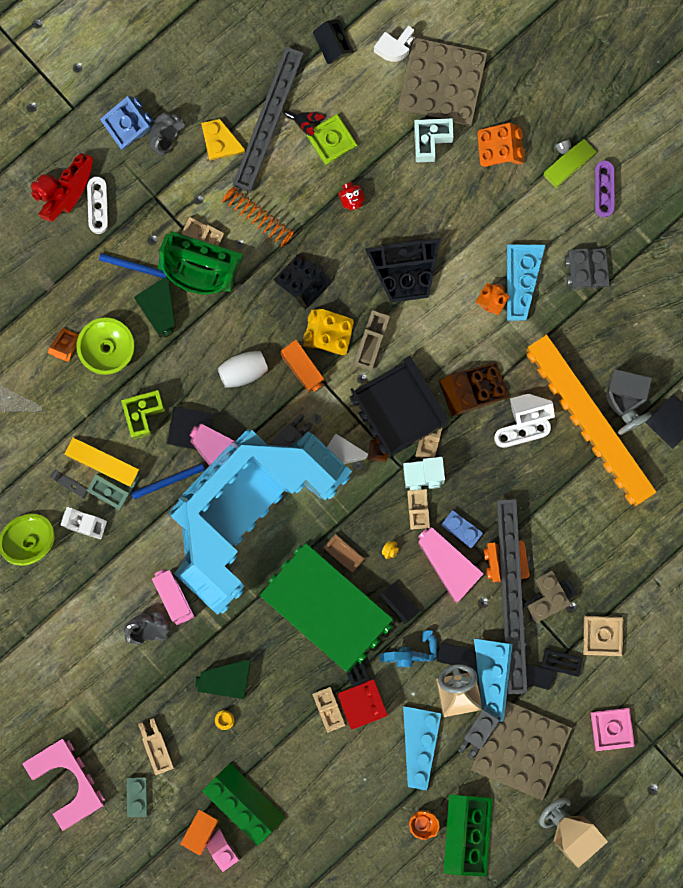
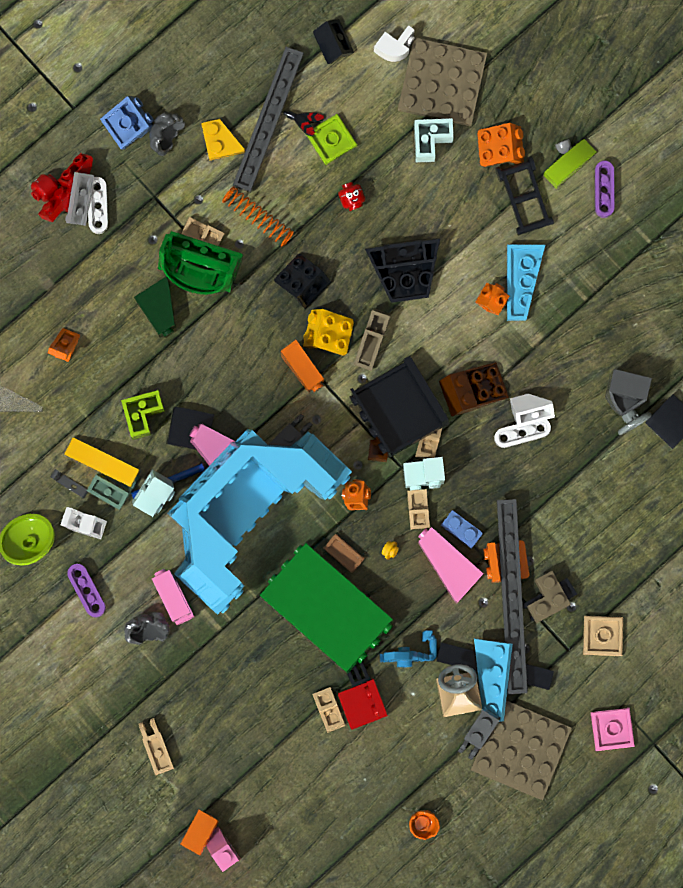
(79, 198): none -> light grey hinge
(80, 584): none -> medium lavender plate
(87, 798): bright pink arch -> none
(102, 333): lime dish -> none
(132, 265): blue bar -> none
(137, 797): sand green plate -> none
(154, 493): none -> light aqua brick
(224, 720): yellow plate -> none
(225, 680): dark green slope -> none
(242, 369): white piece -> none
(243, 804): green slope -> none
(345, 450): white slope -> none
(356, 495): none -> orange brick
(399, 603): black panel -> none
(420, 741): medium azure wing -> none
(467, 835): green slope -> none
(502, 176): none -> black piece
(574, 834): tan piece -> none
(577, 666): black tile -> none
(587, 268): dark grey plate -> none
(591, 421): light orange brick -> none

